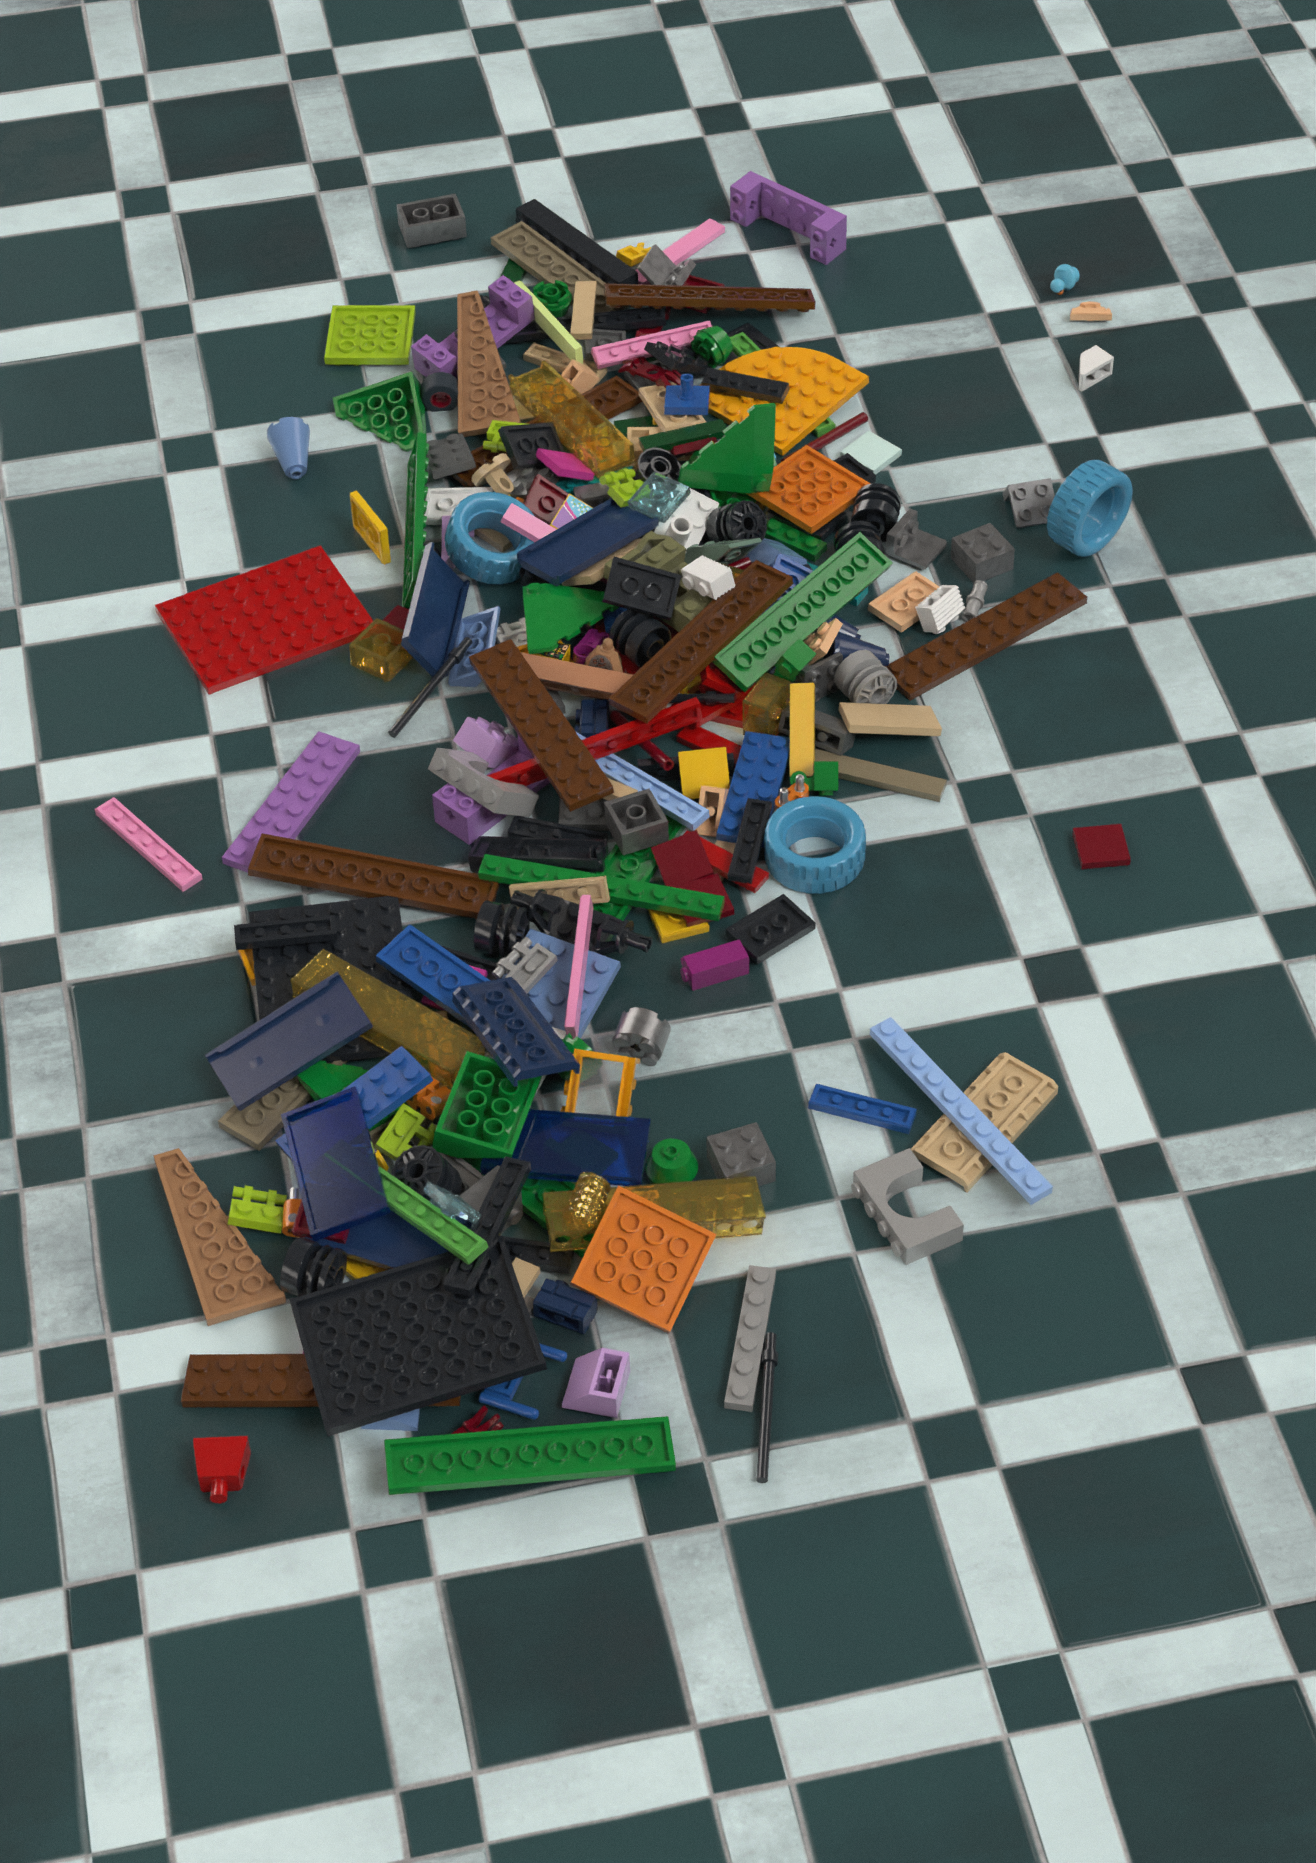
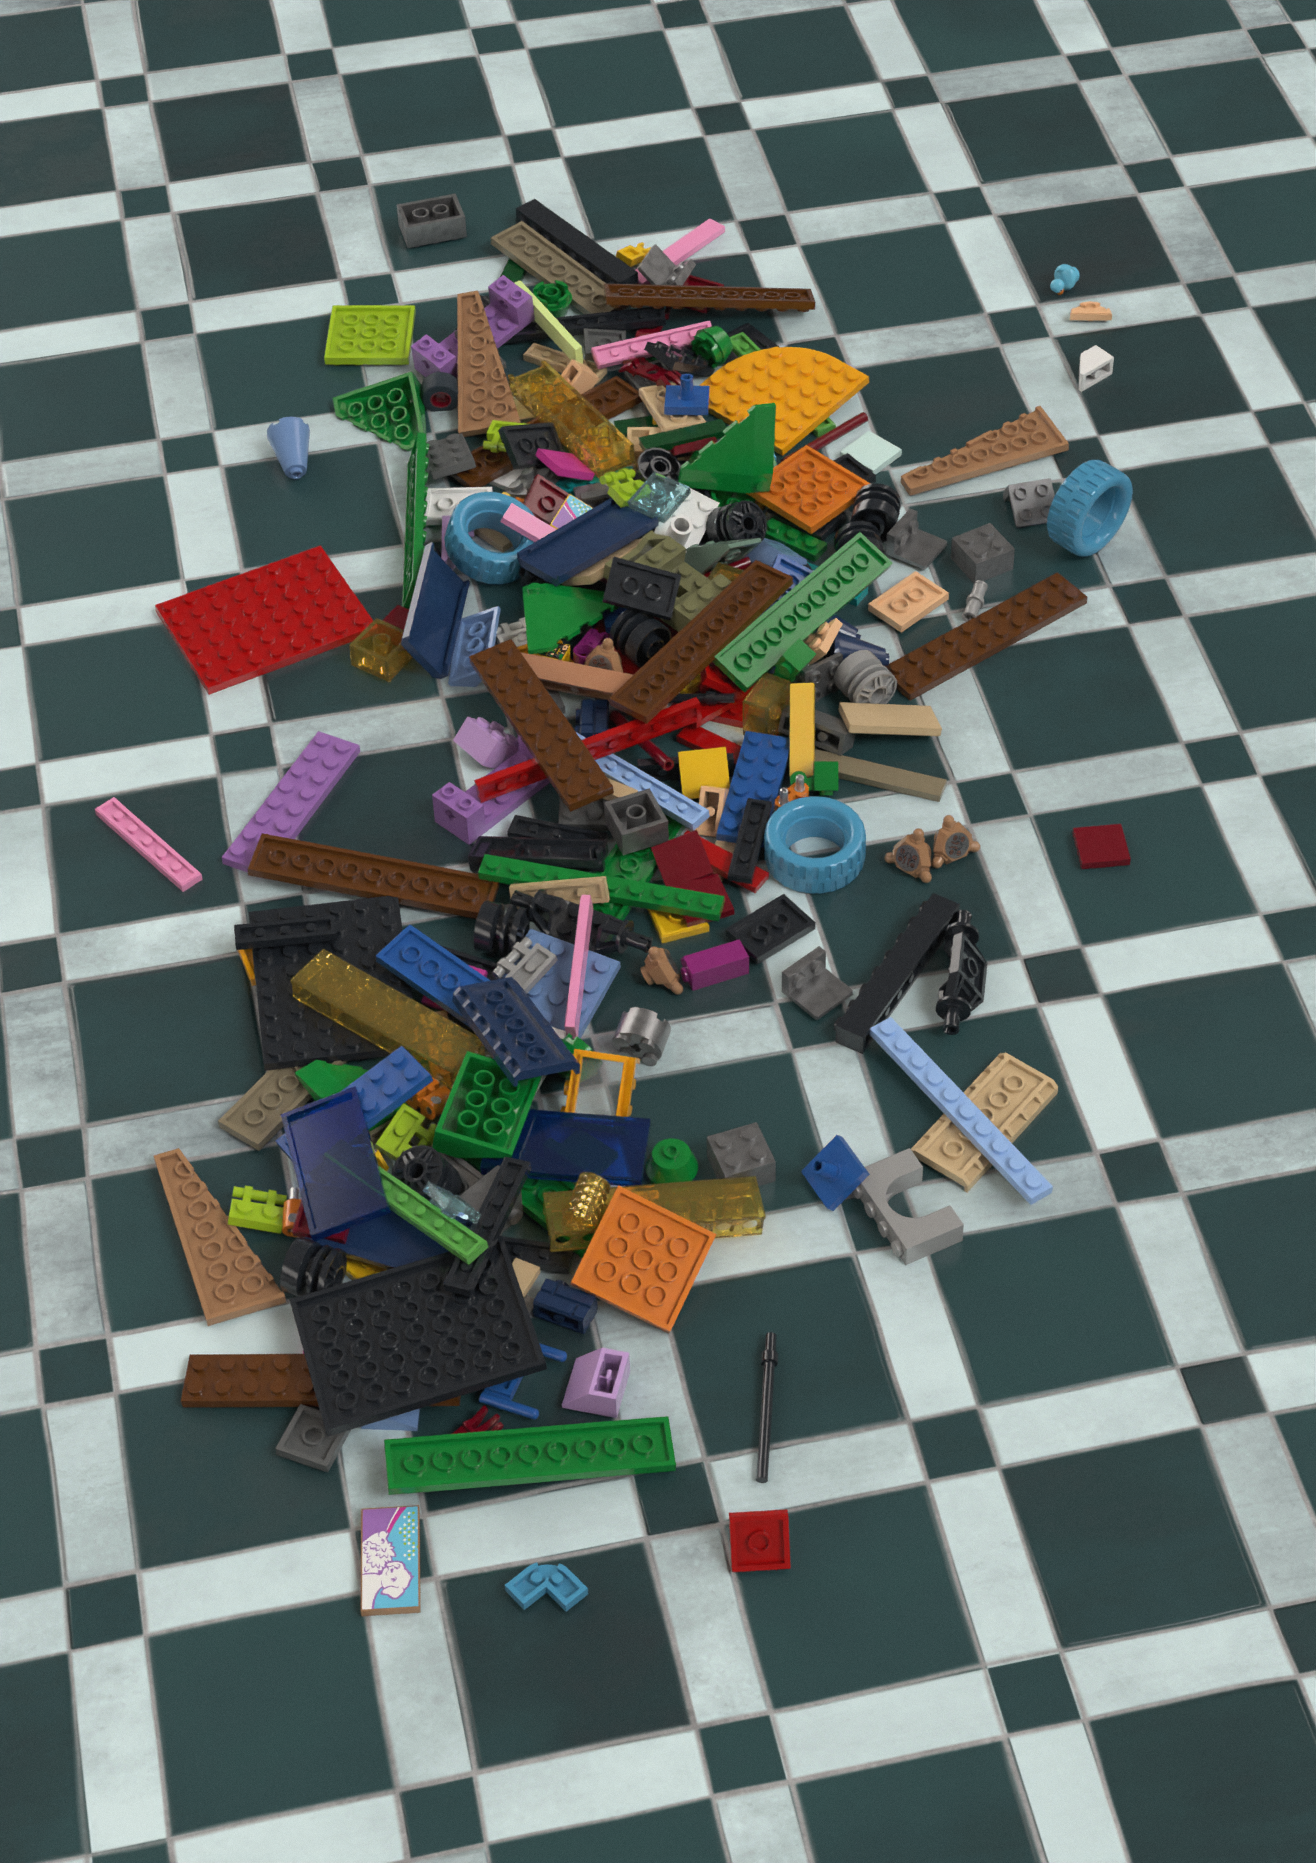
(221, 1464): red torso -> none
(288, 1041): dark blue ladder -> none
(307, 1440): none -> dark grey plate
(370, 527): yellow tile -> none
(390, 1560): none -> tile
(454, 657): black bar -> none
(466, 773): light grey arch -> none
(494, 475): tan tile -> none
(543, 1579): none -> dark azure plate
(583, 310): tan tile -> none
(661, 969): none -> medium nougat rock
(707, 577): white brick -> none
(746, 385): black plate -> none
(750, 1338): light grey plate -> none
(759, 196): medium lavender plate -> none
(759, 1540): none -> red tile
(814, 986): none -> flat silver bracket
(835, 1172): none -> blue tile
(862, 1108): blue tile -> none
(896, 973): none -> black brick
(912, 856): none -> medium nougat rock
(940, 608): white brick -> none
(952, 842): none -> medium nougat rock
(966, 974): none -> black plate
(1013, 444): none -> medium nougat wing

